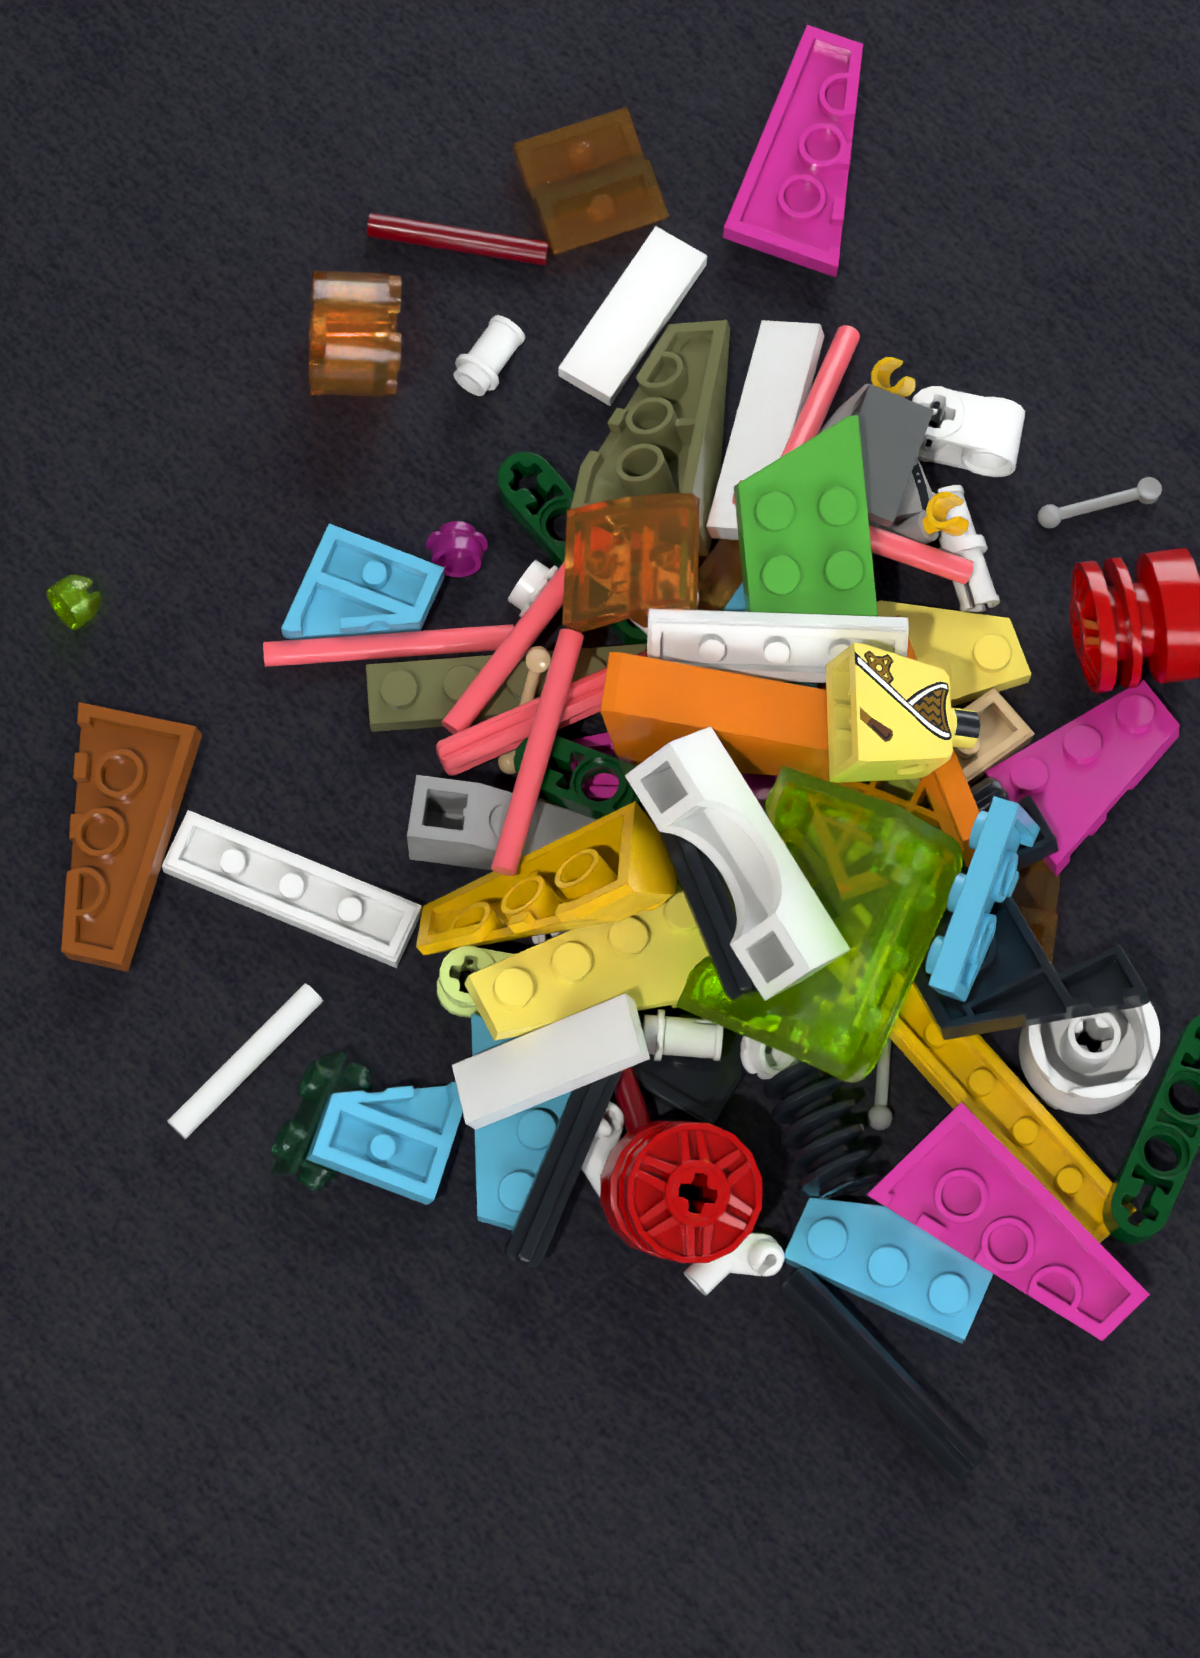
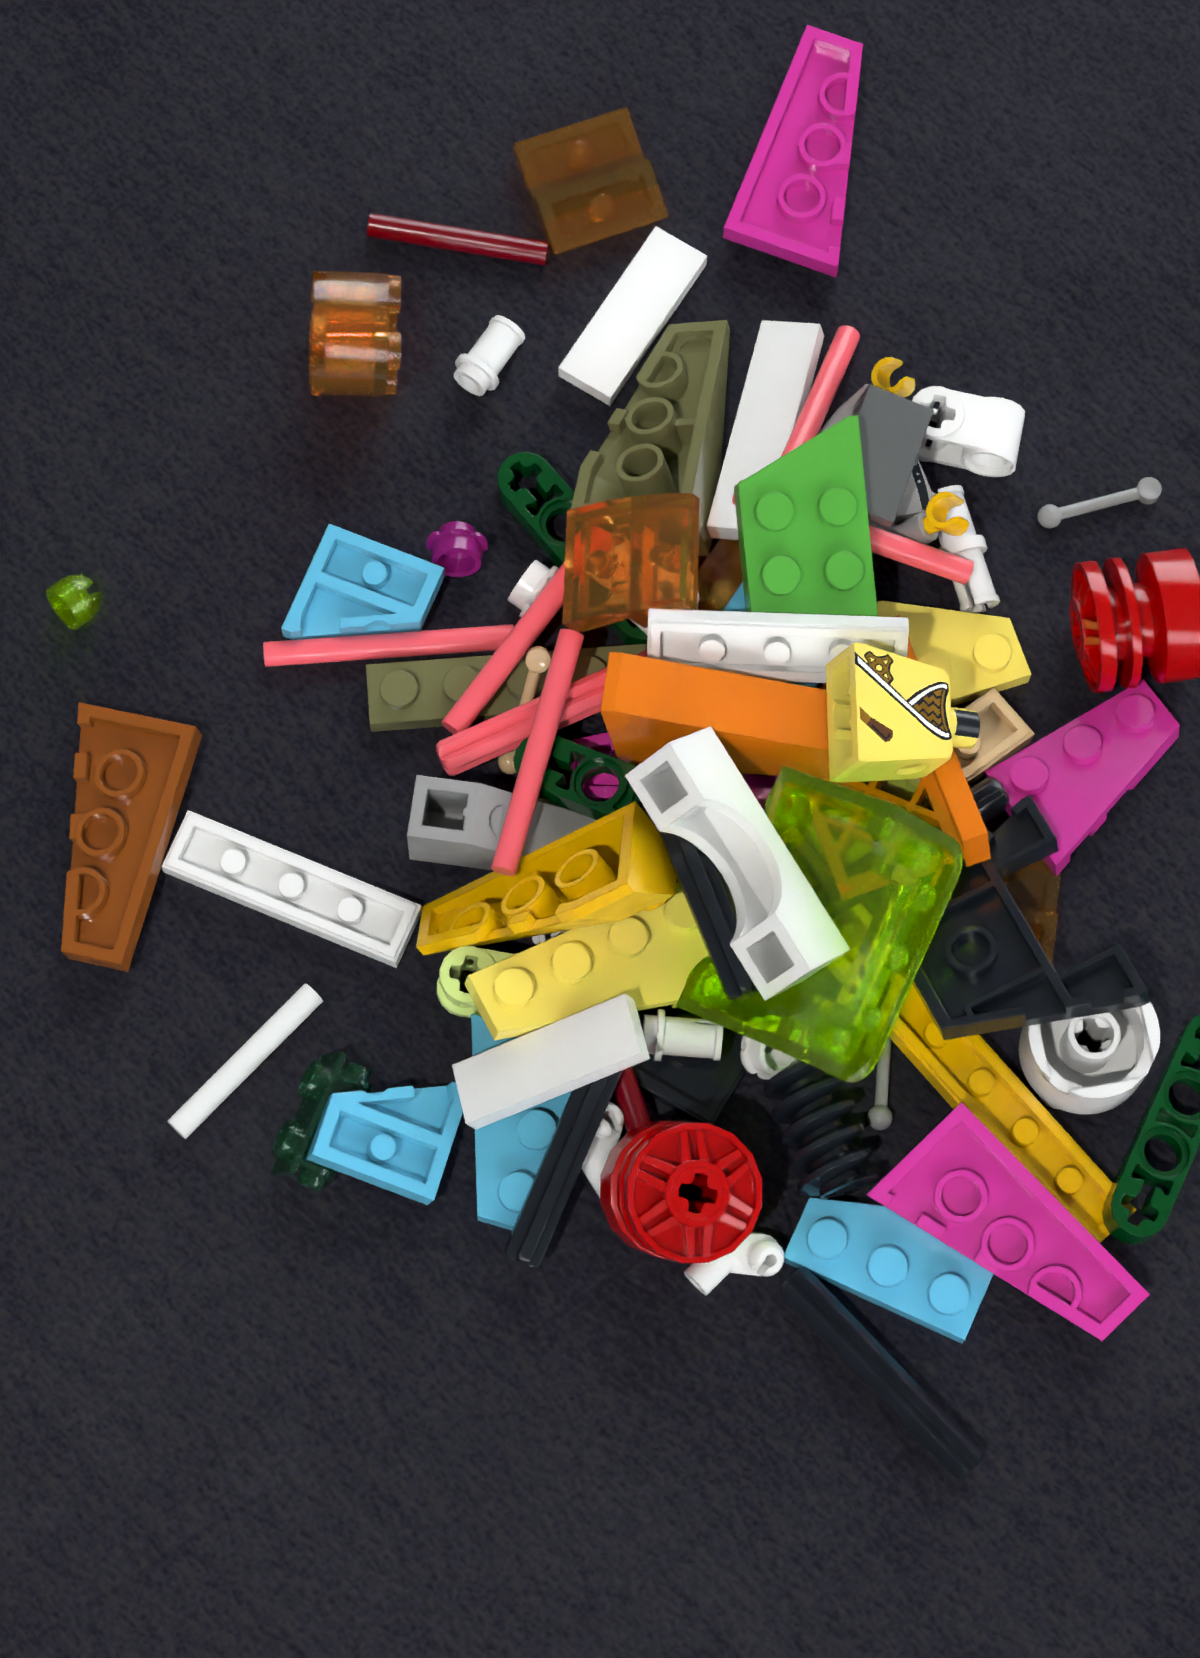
(990, 878): medium azure wing -> none

